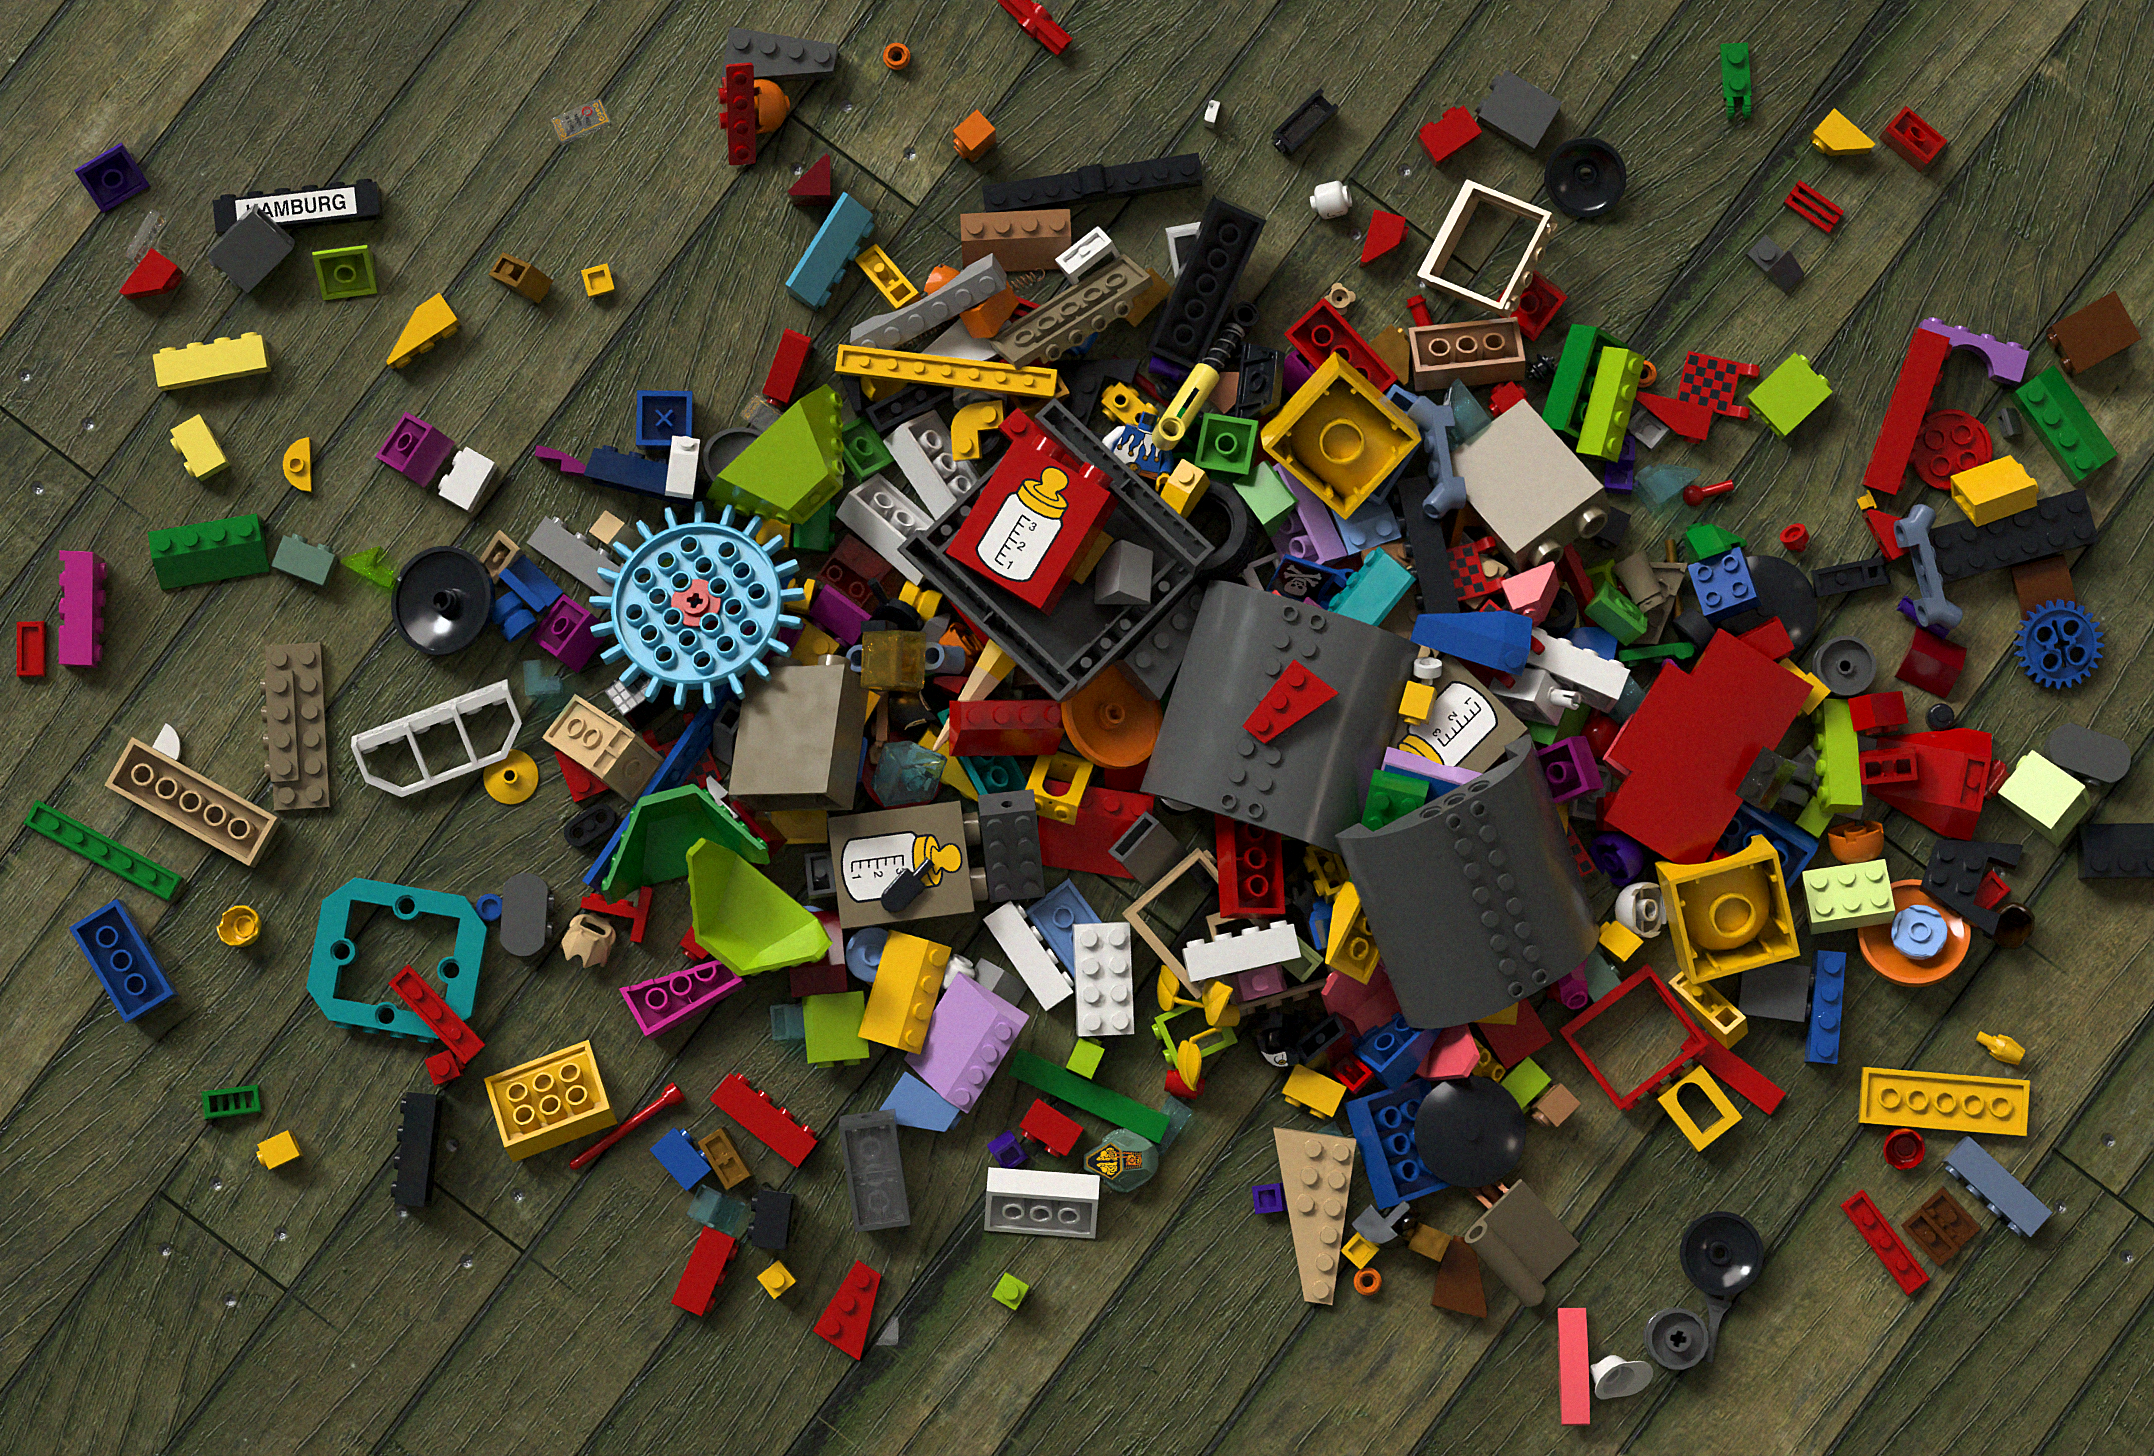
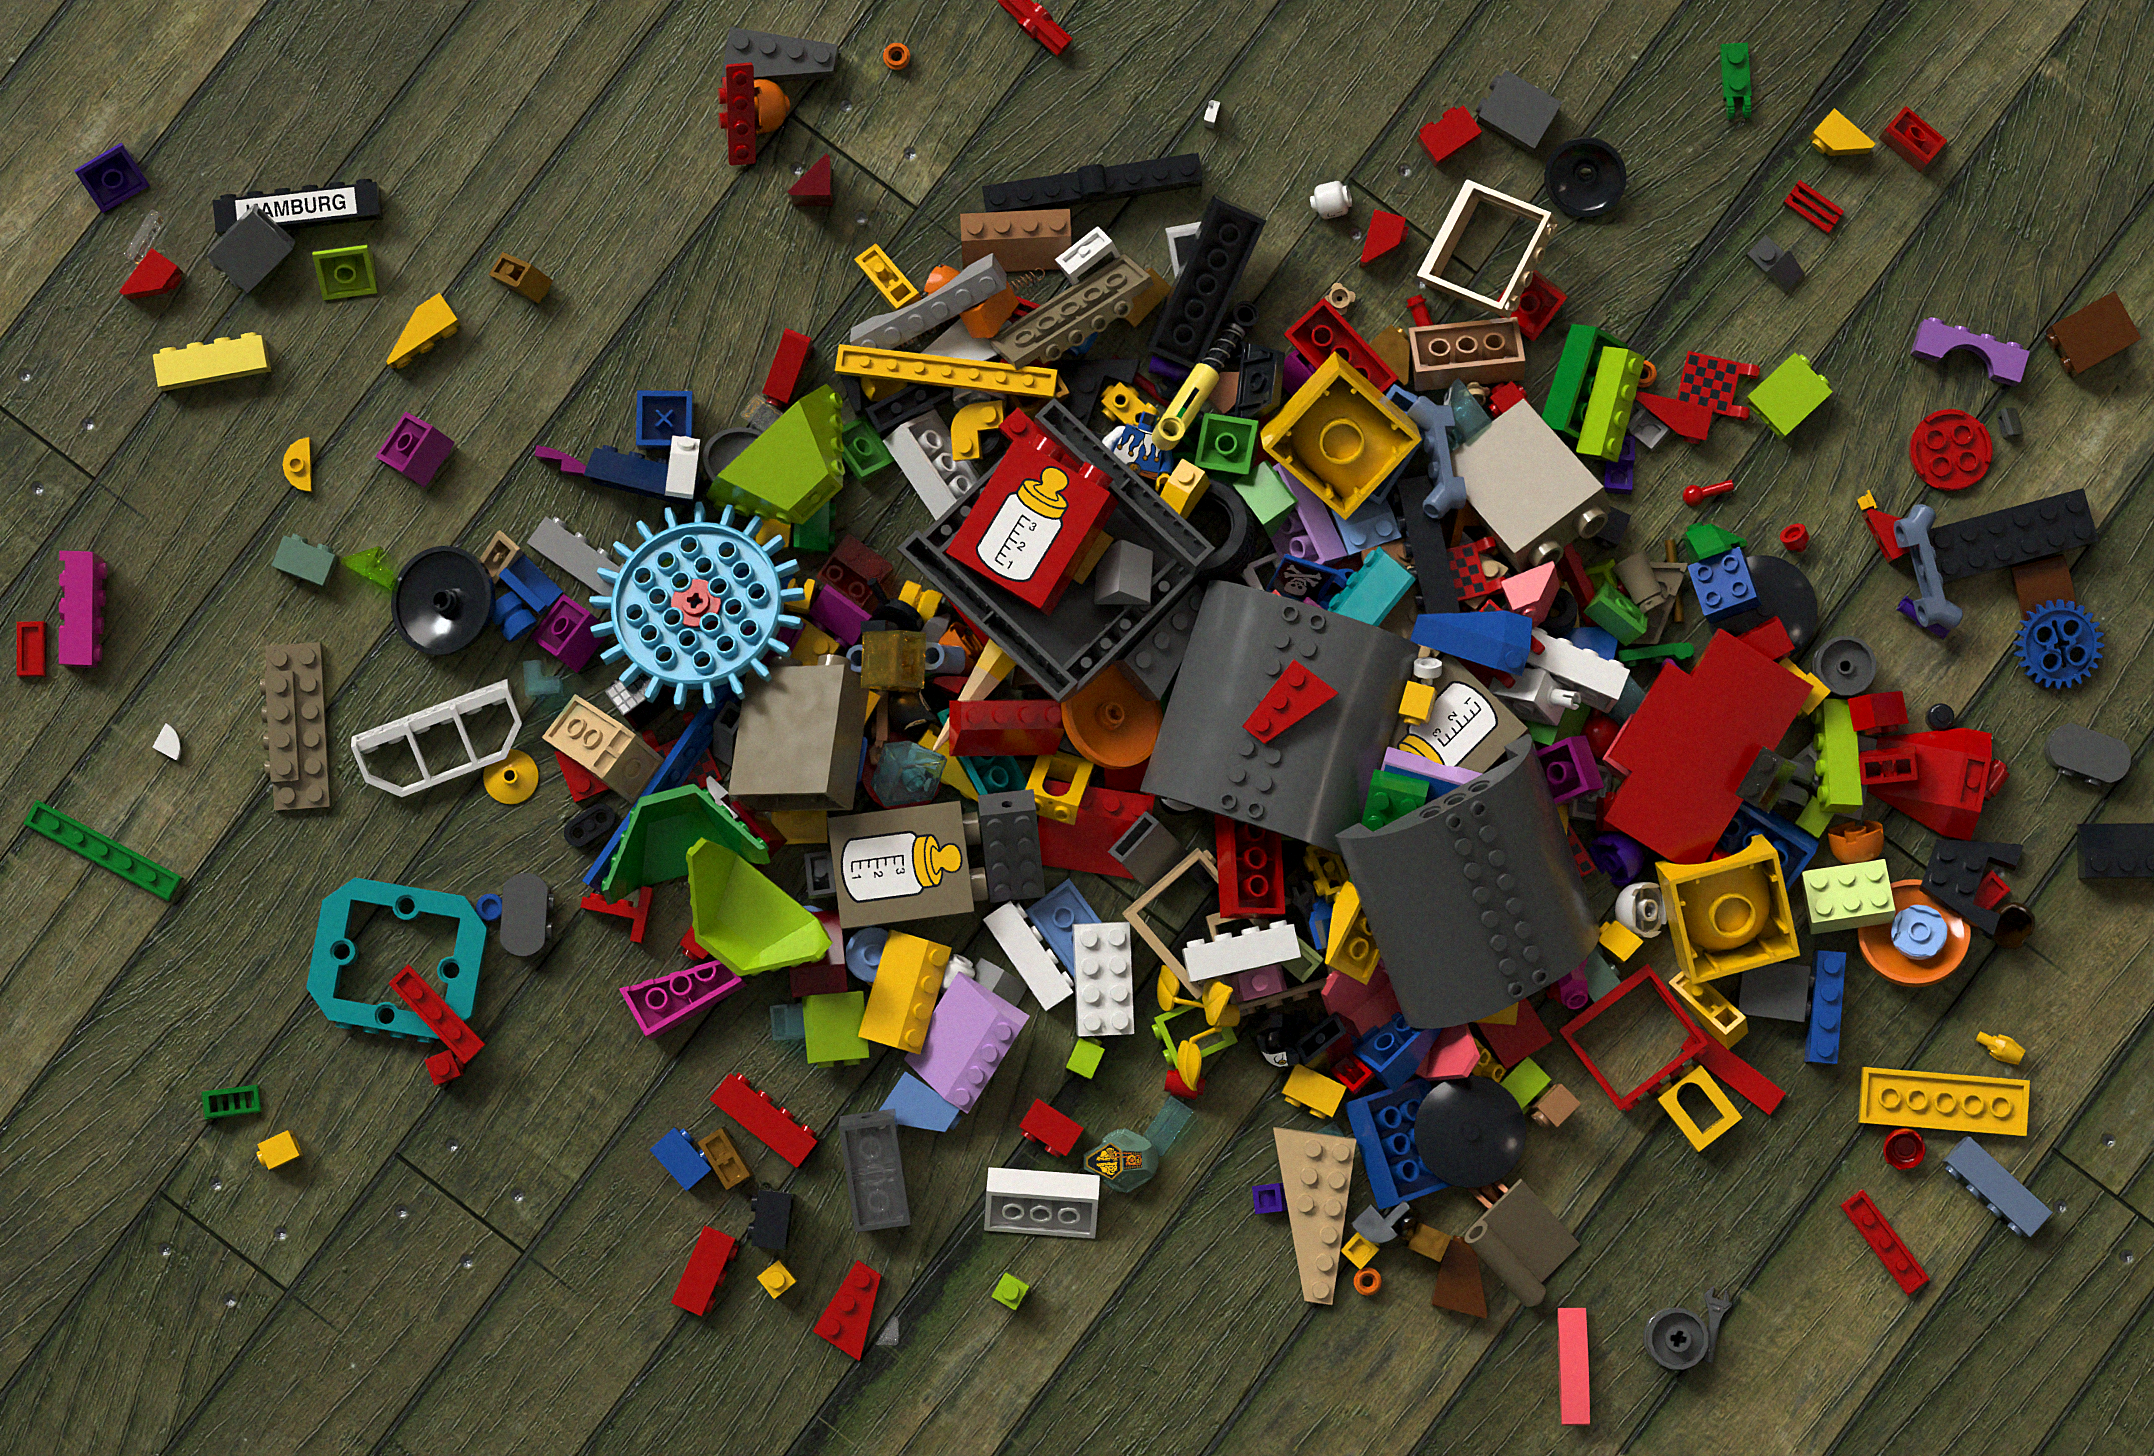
(124, 961): blue brick -> none
(193, 802): tan brick -> none
(199, 447): light yellow brick -> none
(209, 551): green slope -> none
(239, 926): yellow hair -> none
(418, 1149): black slope -> none
(467, 479): white brick -> none
(550, 1101): yellow slope -> none
(581, 121): clear tile -> none
(587, 943): tan helmet -> none
(598, 280): yellow plate -> none
(611, 529): tan slope -> none
(671, 1096): red piece -> none
(715, 1209): clear light blue piece -> none
(829, 252): medium azure slope -> none
(884, 521): white slope -> none
(905, 888): black piece -> none
(973, 136): orange brick -> none
(1007, 1150): dark purple slope -> none
(1089, 1095): green tile -> none
(1303, 123): black window -> none
(1478, 392): none -> tan plate
(1541, 368): black wheel -> none
(1620, 1378): white piece -> none
(1662, 483): clear light blue slope -> none
(1694, 629): black tyre -> none
(1741, 1255): black dish -> none
(1849, 577): black plate -> none
(1905, 411): red brick -> none
(1931, 663): dark red slope -> none
(1940, 1226): reddish brown slope -> none
(1994, 490): yellow brick -> none
(2045, 797): yellowish green slope -> none
(2063, 425): green slope -> none

